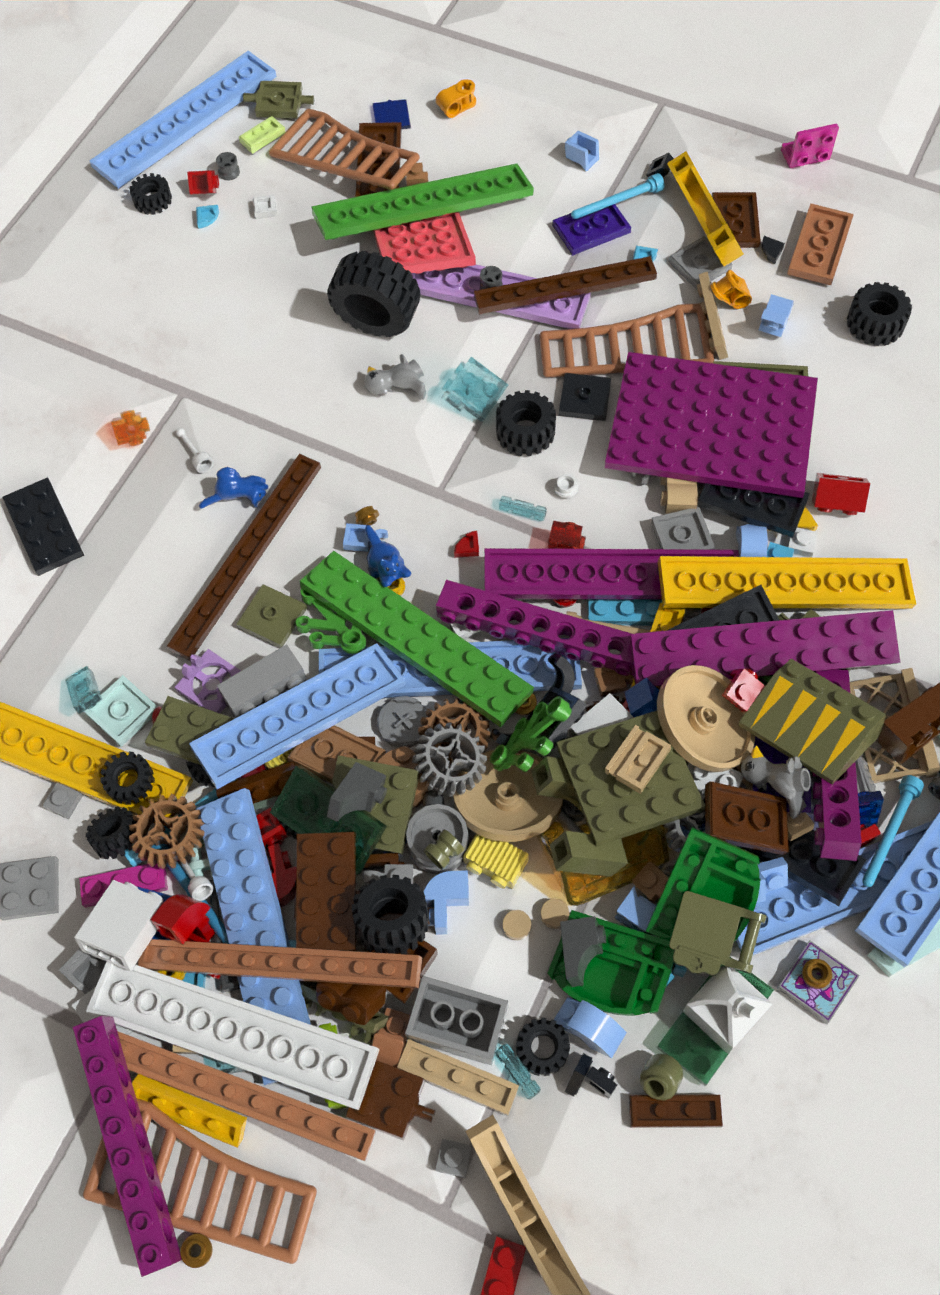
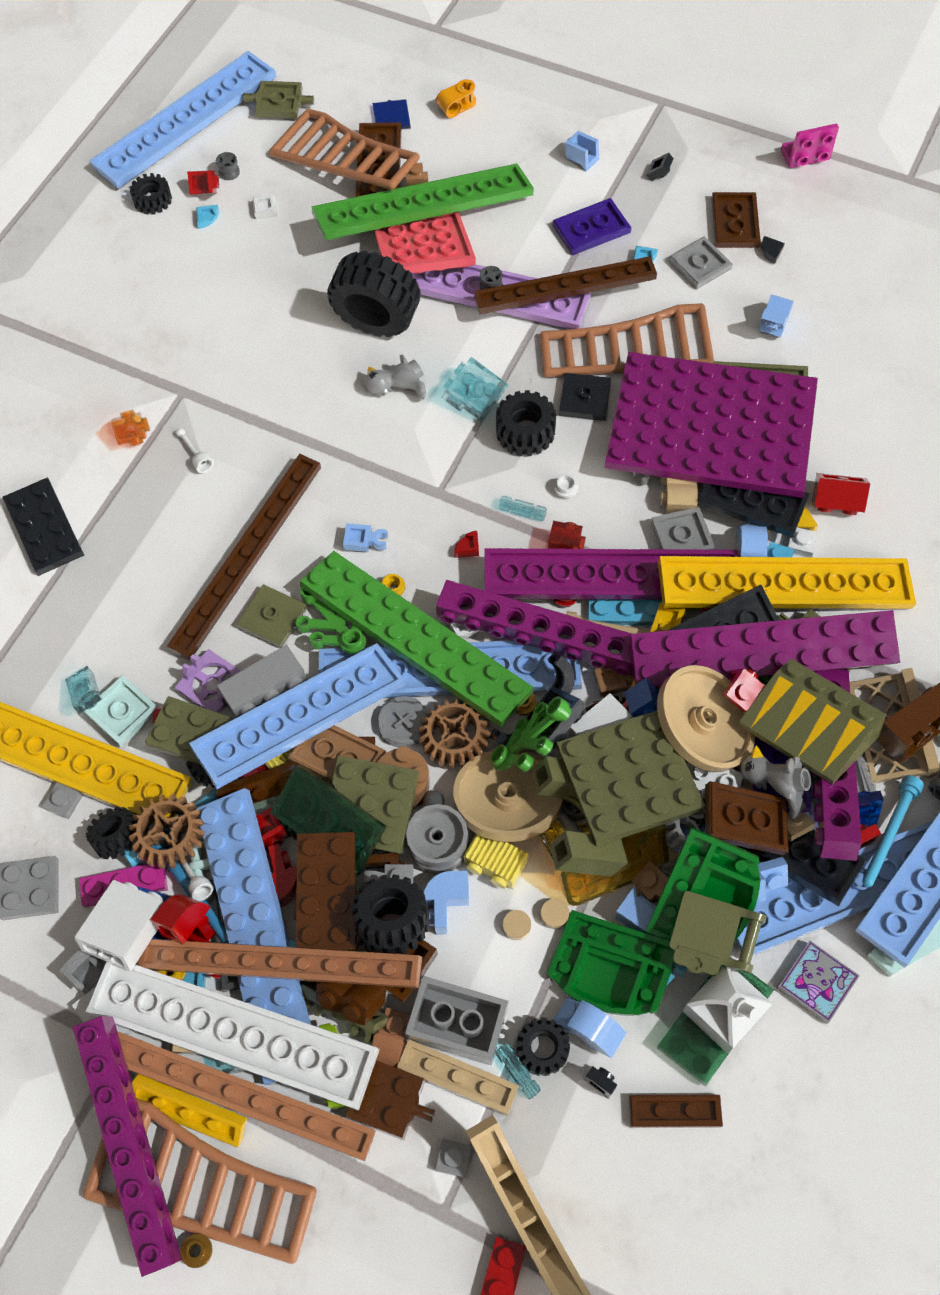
(134, 791): black tyre -> none
(232, 486): blue animal -> none
(262, 134): yellowish green plate -> none
(357, 791): dark grey arch -> none
(367, 516): pearl gold plate -> none
(384, 560): blue animal -> none
(445, 847): olive wheel -> none
(469, 762): light grey gear -> none
(578, 1075): black tile -> none
(581, 943): dark grey arch -> none
(638, 759): tan plate -> none
(653, 184): medium azure piece -> none
(661, 1077): olive head -> none
(705, 209): yellow arch -> none
(713, 323): tan plate -> none
(732, 290): light orange piece -> none
(820, 244): nougat plate -> none
(822, 967): pearl gold plate -> none
(883, 300): black tyre -> none

